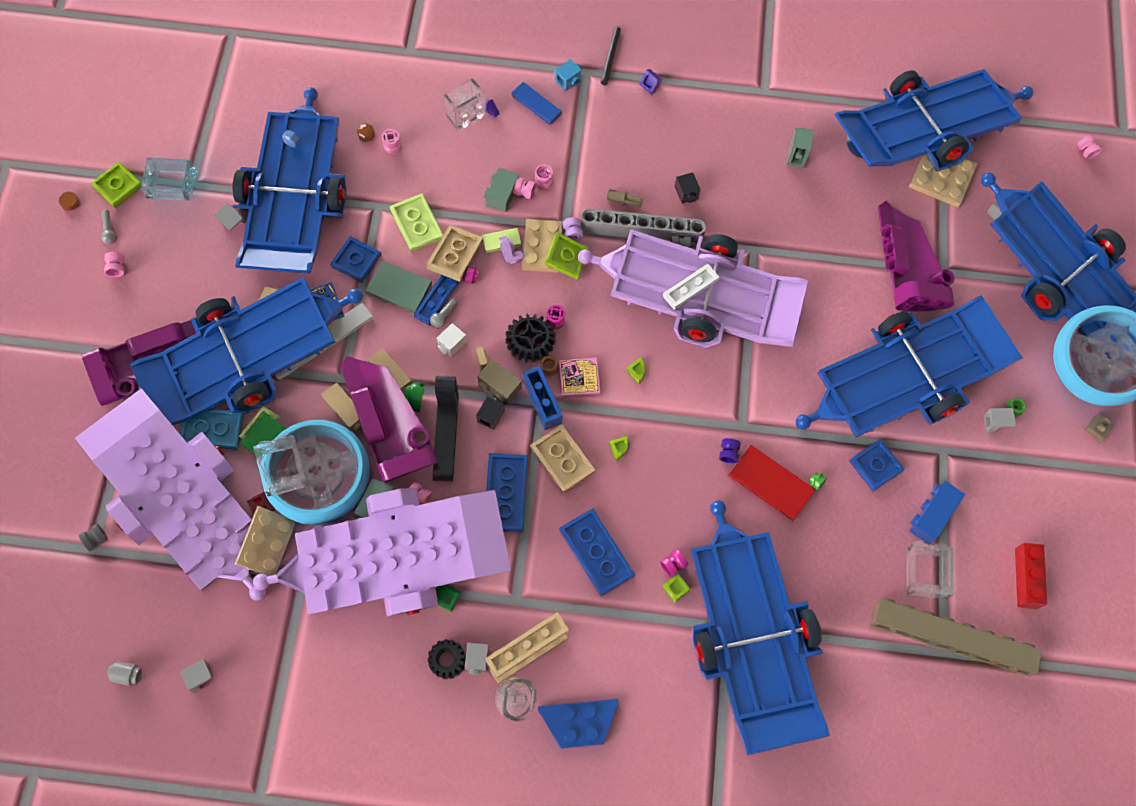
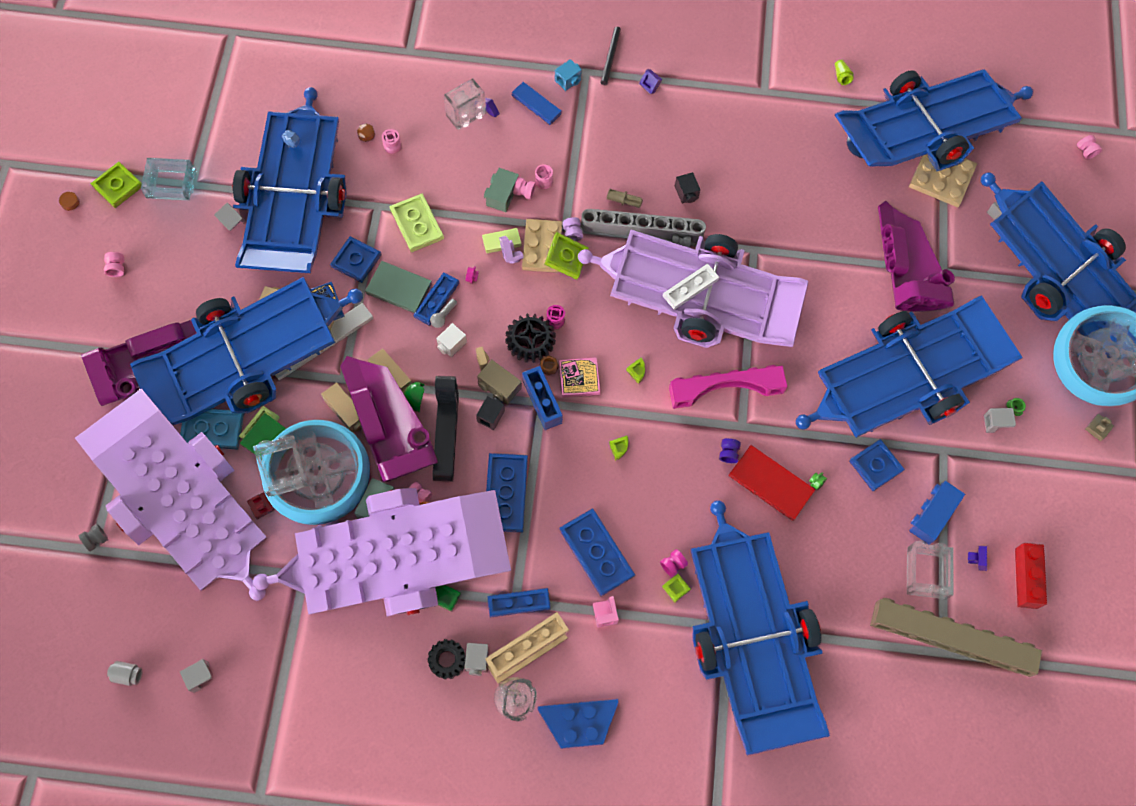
(108, 235): light grey bar -> none
(265, 542): tan plate -> none
(454, 253): tan plate -> none
(518, 602): none -> blue tile
(562, 458): tan plate -> none
(605, 613): none -> bright pink panel
(765, 381): none -> dark pink arch
(799, 147): sand green brick -> none
(843, 73): none -> lime cone
(979, 558): none -> dark purple tile

